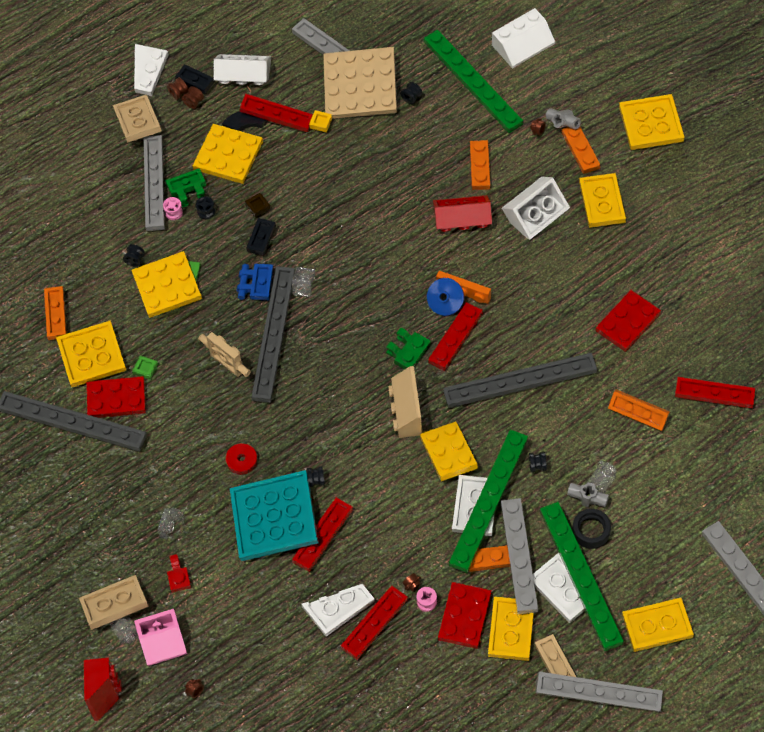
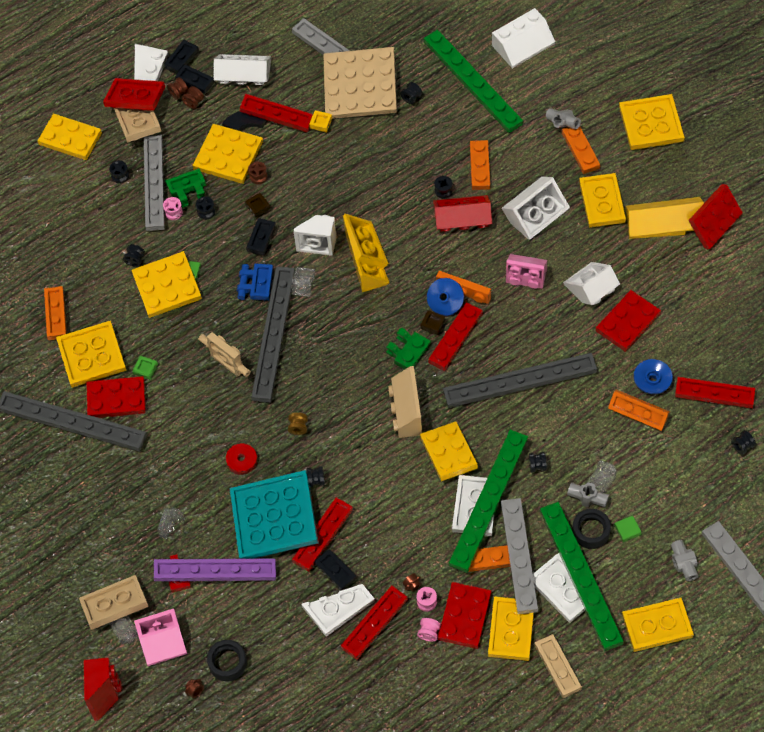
(69, 136): none -> yellow plate
(121, 167): none -> black wheel
(134, 94): none -> red plate
(182, 55): none -> black plate
(214, 569): none -> medium lavender plate
(220, 647): none -> black tyre
(254, 170): none -> copper wheel
(297, 423): none -> pearl gold wheel
(316, 235): none -> white slope
(335, 570): none -> black plate
(366, 252): none -> yellow slope
(428, 629): none -> bright pink wheel
(432, 322): none -> dark brown plate
(445, 191): none -> black wheel
(526, 271): none -> bright pink slope
(538, 126): copper plate -> none
(592, 283): none -> white slope
(599, 691): light grey plate -> none
(627, 528): none -> bright green tile
(653, 369): none -> blue dish
(661, 218): none -> yellow slope
(684, 560): none -> light grey axle
(715, 216): none -> red plate
(743, 442): none -> black wheel

